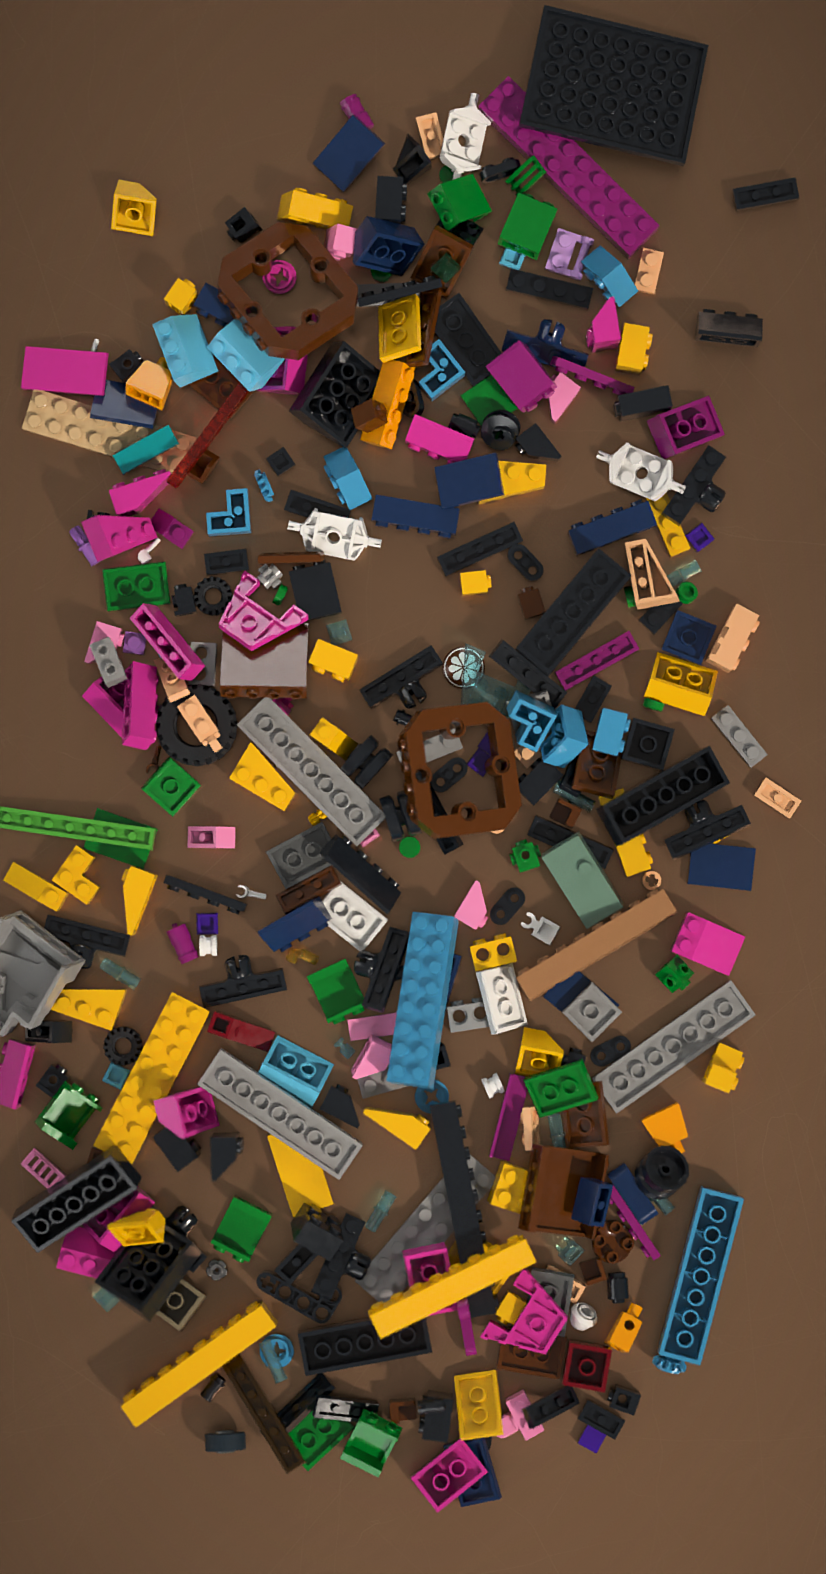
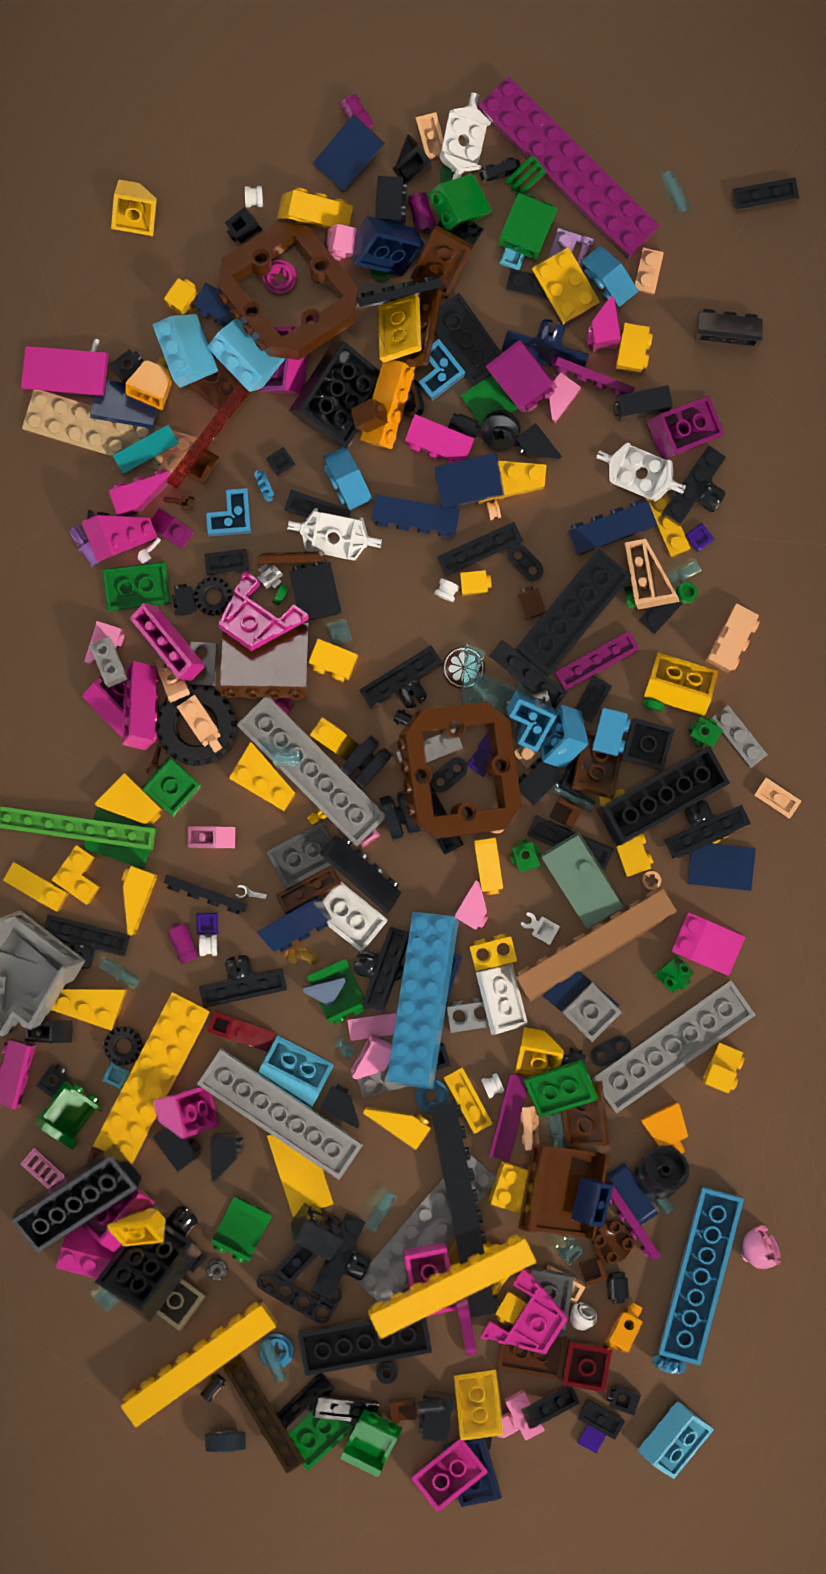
(129, 801): none -> yellow slope
(134, 643): medium lavender plate -> none
(182, 501): none -> reddish brown hand
(253, 196): none -> white wheel
(286, 759): none -> clear light blue pin
(326, 991): none -> sand blue slope
(386, 1365): none -> black brick
(409, 847): green tile -> none
(421, 212): none -> magenta piece
(445, 267): clear green tile -> none
(447, 590): none -> white wheel
(468, 1100): none -> yellow plate
(488, 866): none -> yellow slope
(493, 509): none -> light nougat bush
(506, 905): black plate -> none
(565, 285): none -> yellow plate
(613, 85): black plate -> none
(675, 191): none -> clear light blue pin
(675, 1440): none -> medium azure slope
(688, 637): dark blue plate -> none
(709, 725): none -> green brick
(760, 1249): none -> bright pink cylinder

